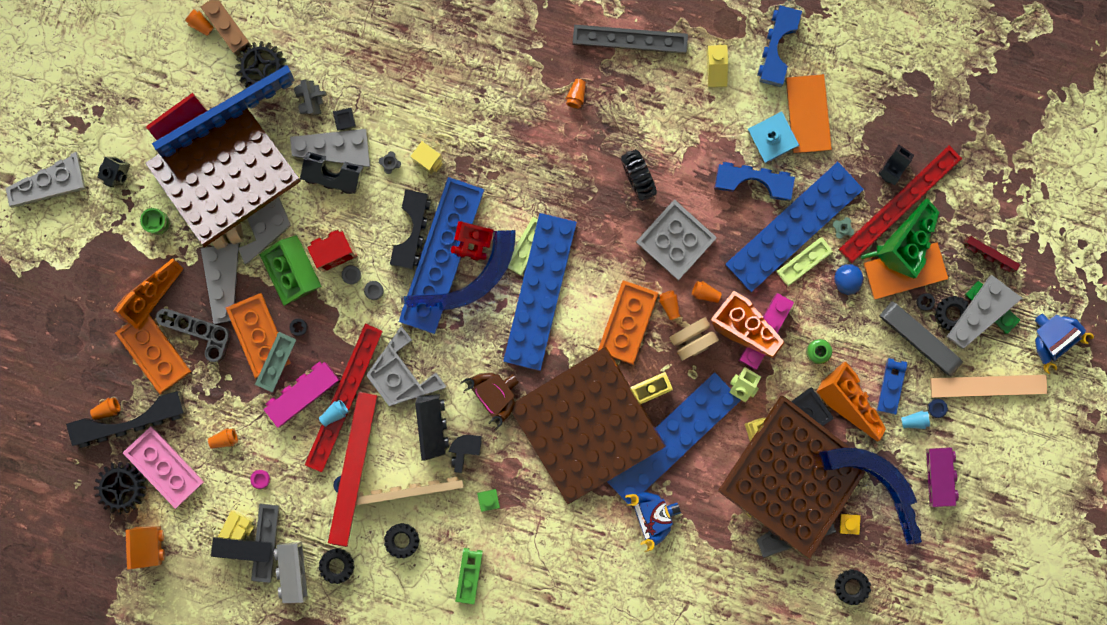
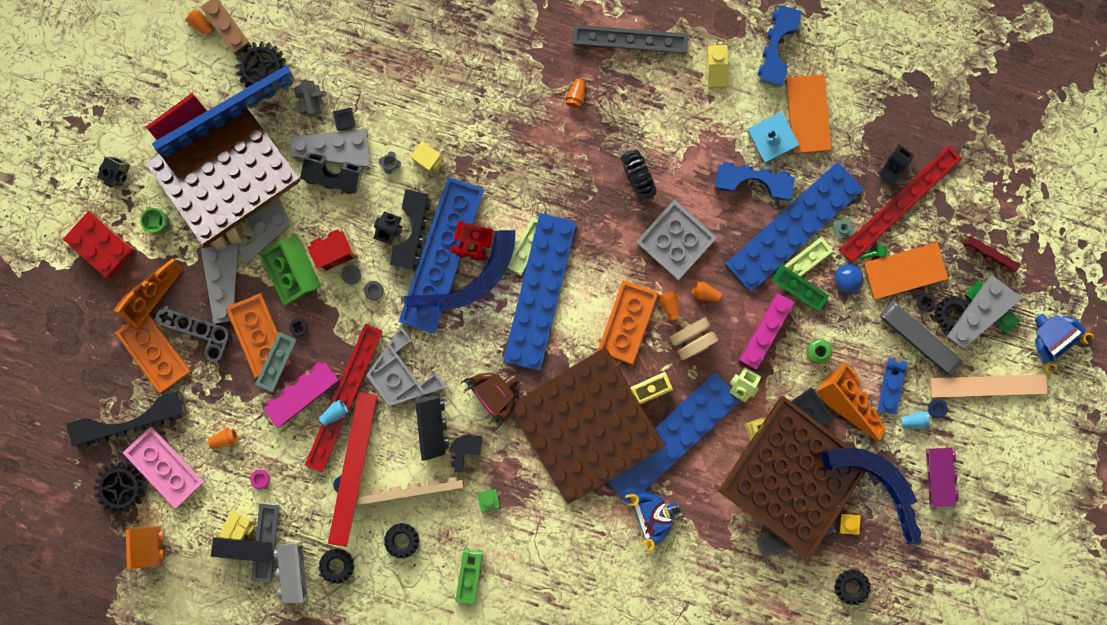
(54, 181): light grey wing -> none
(99, 245): none -> red brick
(107, 408): orange cone -> none
(387, 228): none -> black brick
(745, 325): orange wedge -> none
(800, 287): none -> green plate
(908, 245): green wedge -> none

